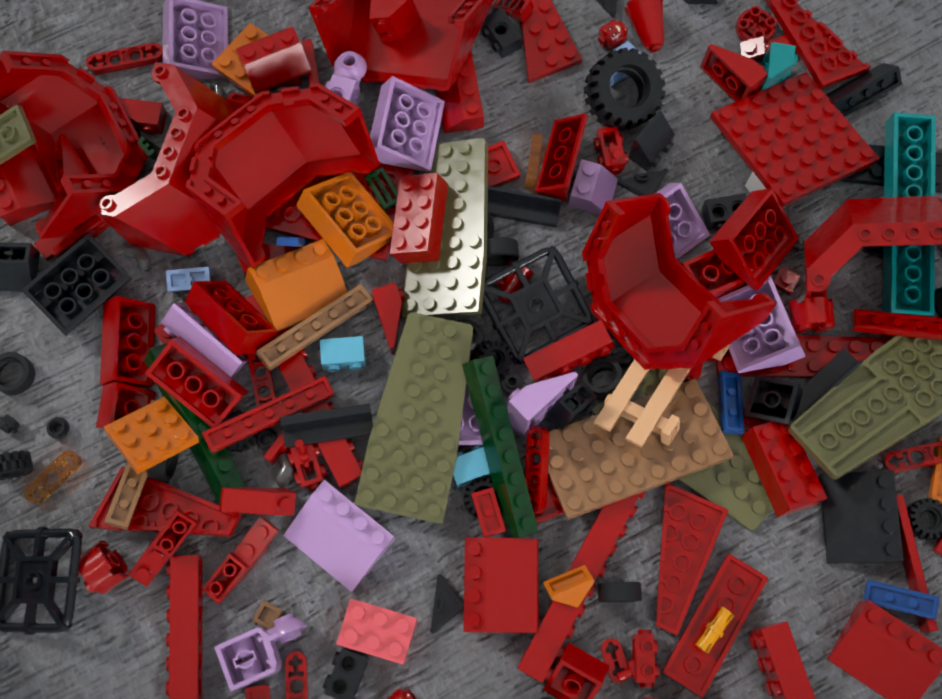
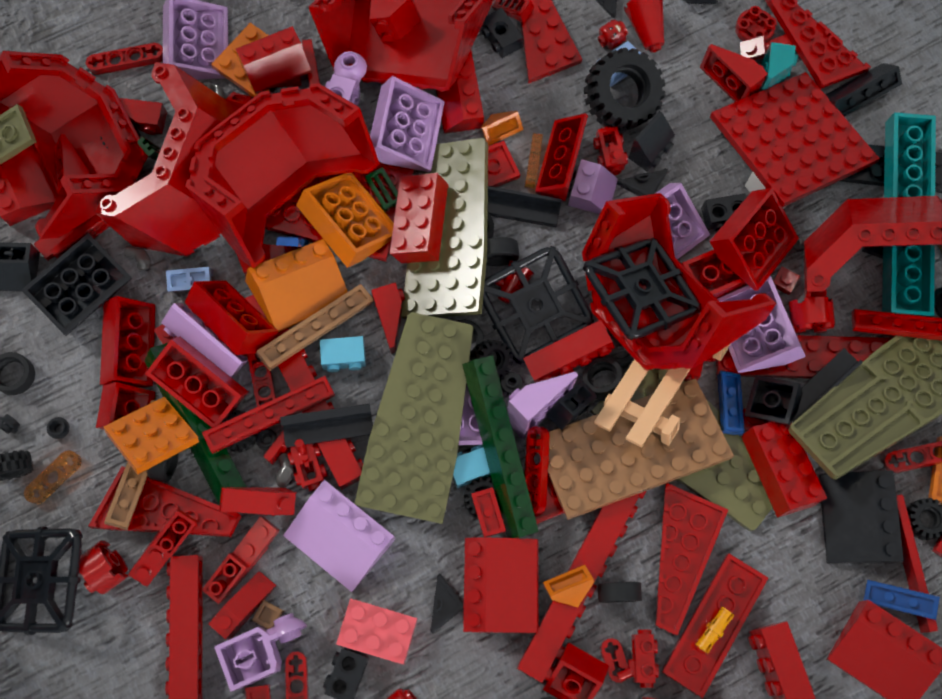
(242, 606): none -> red slope
(501, 126): none -> orange slope
(638, 298): none -> black plate

